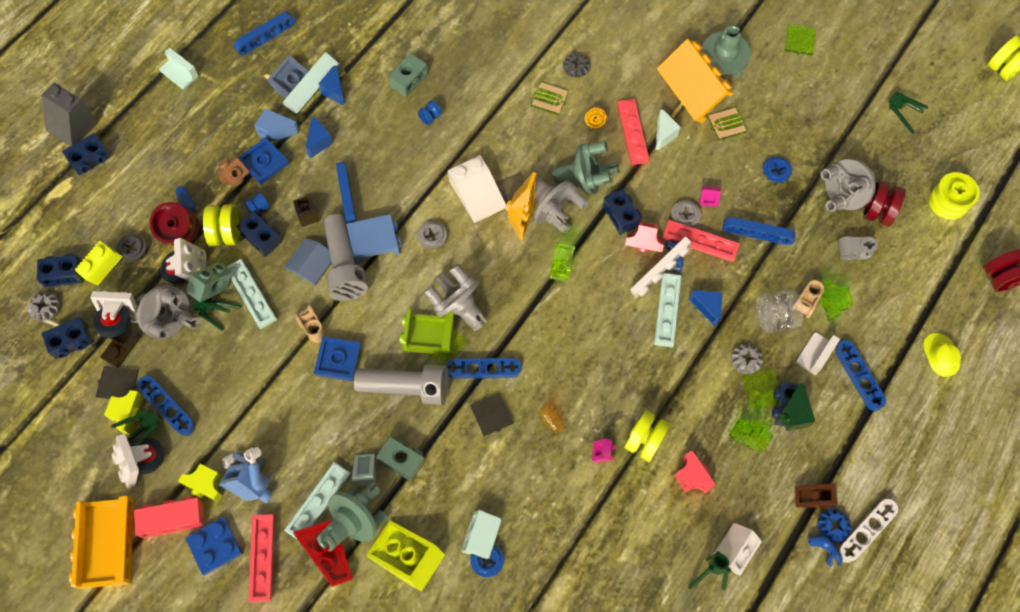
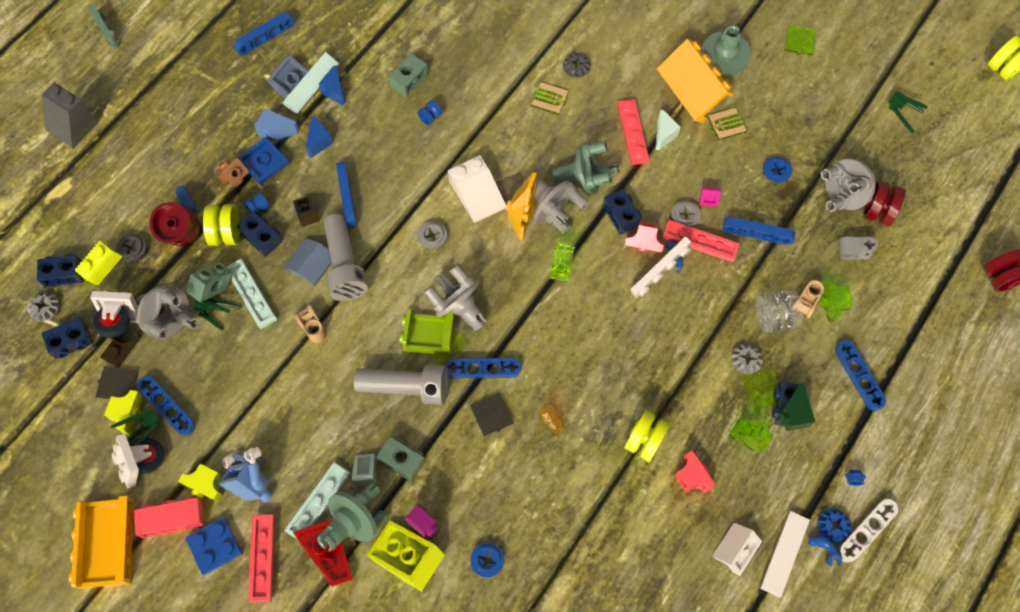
(86, 154): dark blue brick -> none
(104, 26): none -> sand green plate
(178, 69): light aqua panel -> none
(182, 262): white plate -> none
(337, 359): blue plate -> none
(373, 237): medium blue panel -> none
(423, 523): none -> magenta brick
(481, 534): light aqua panel -> none
(595, 122): yellow plate -> none
(602, 450): dark pink tile -> none
(667, 310): light aqua tile -> none
(708, 304): blue slope -> none
(717, 565): dark green plant -> none
(784, 554): none -> white tile
(816, 352): white panel -> none
(819, 496): reddish brown slope -> none
(855, 478): none -> blue plate
(942, 354): neon yellow piece -> none
(954, 195): neon yellow wheel -> none

